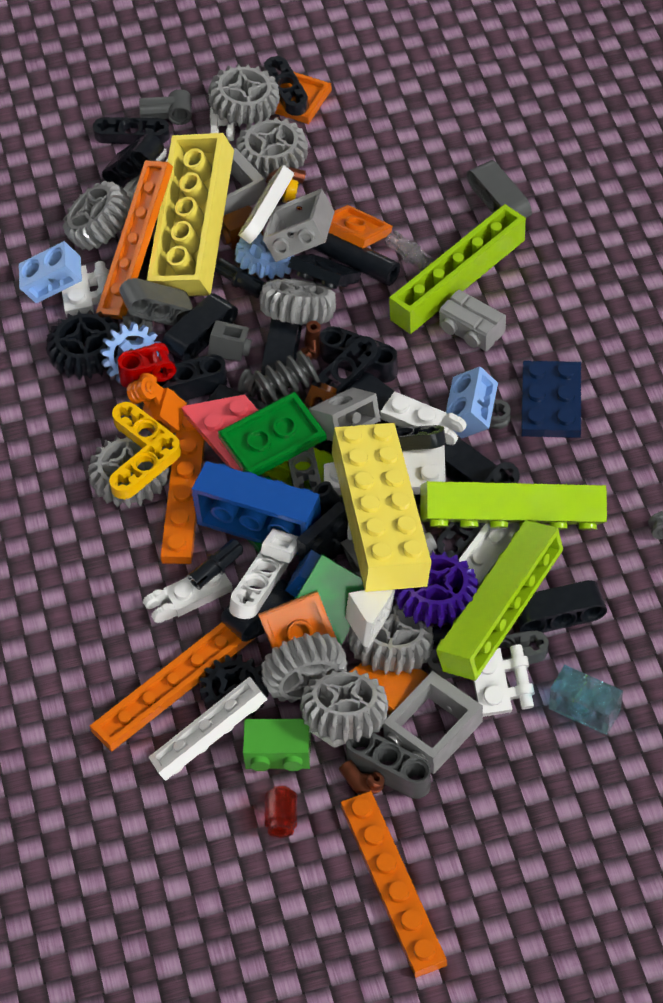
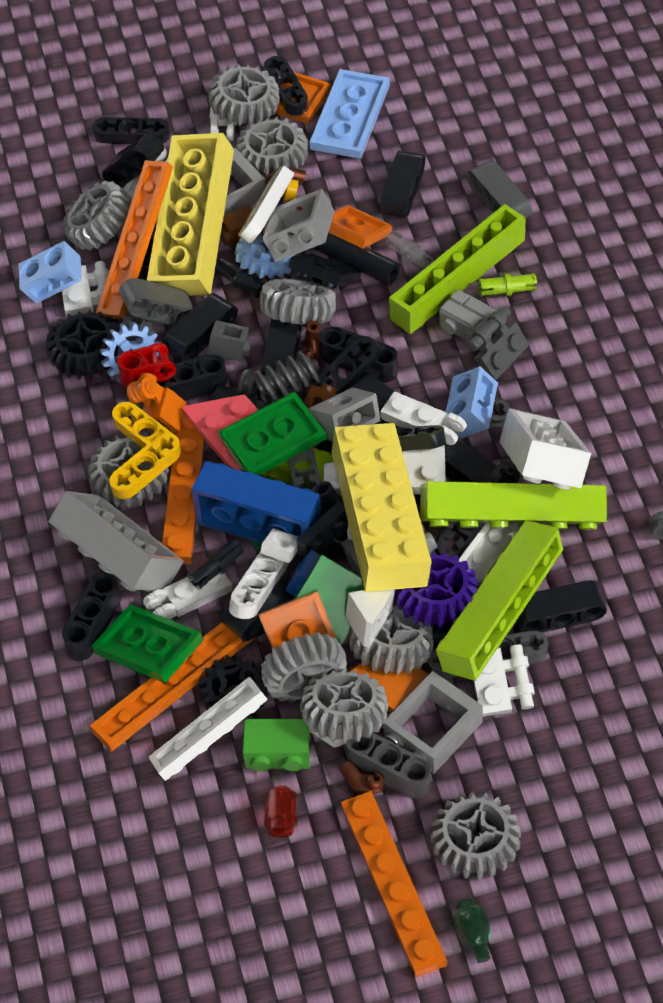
(91, 603): none -> black beam
(115, 542): none -> light grey brick
(147, 643): none -> green plate
(175, 107): dark grey piece -> none
(350, 114): none -> light blue plate
(402, 183): none -> black beam
(453, 825): none -> light grey gear
(473, 928): none -> clear green plant
(503, 349): none -> dark grey plate
(507, 284): none -> lime pin
(544, 449): none -> white brick
(551, 399): dark blue plate -> none
(585, 699): clear light blue brick -> none

